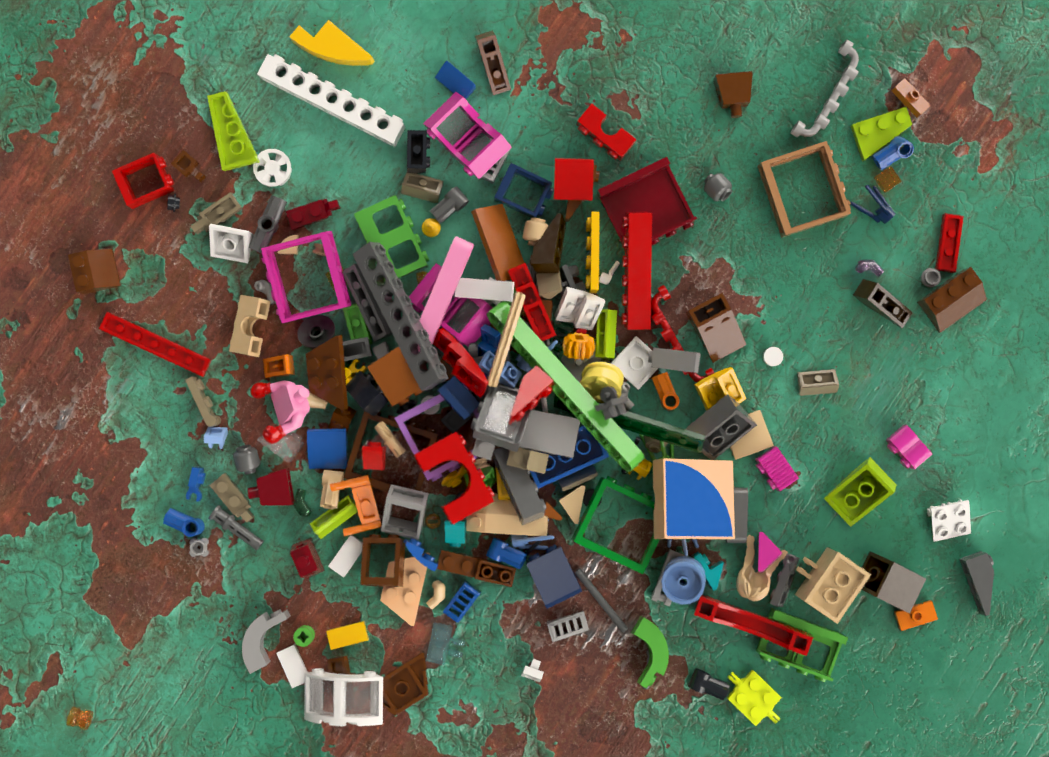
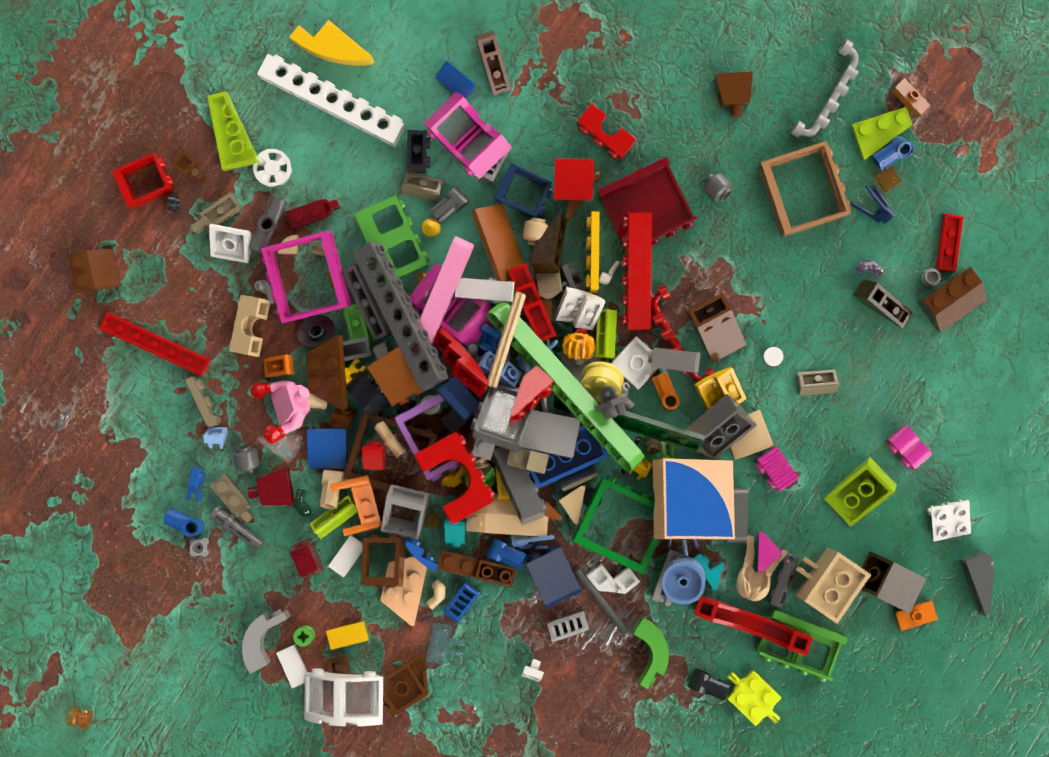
(620, 583): none -> white tile

